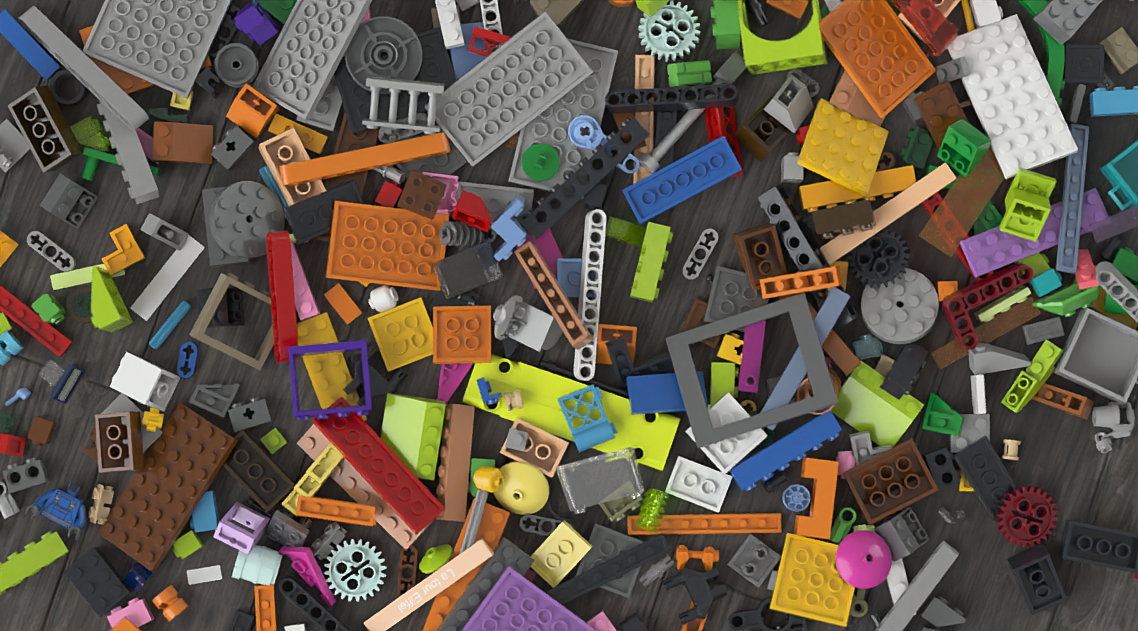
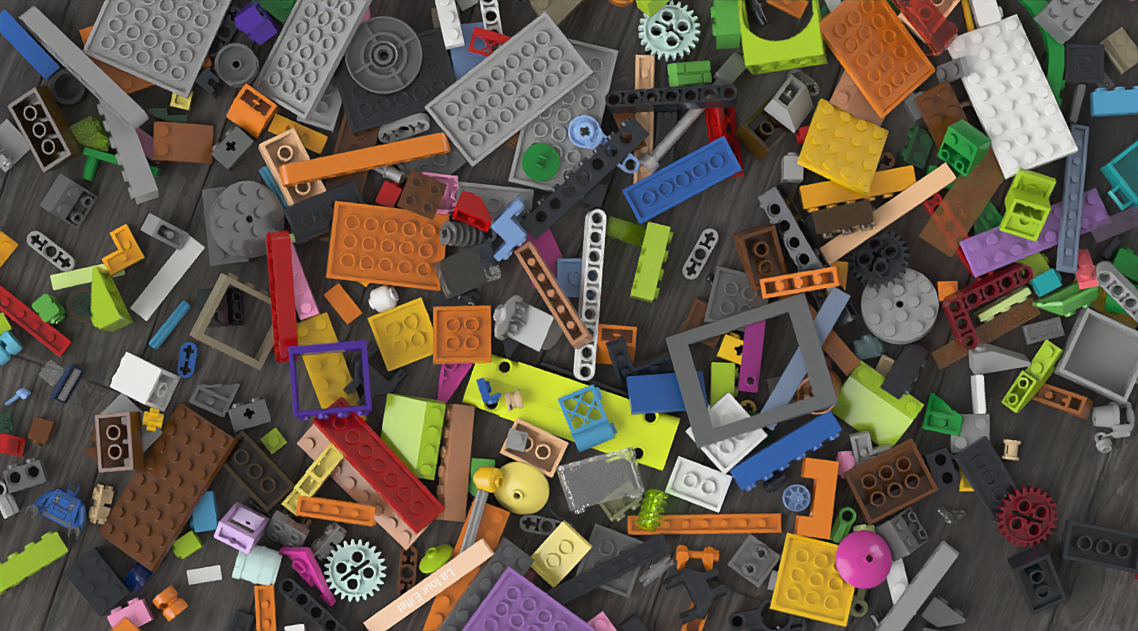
(395, 86): light grey fence -> none

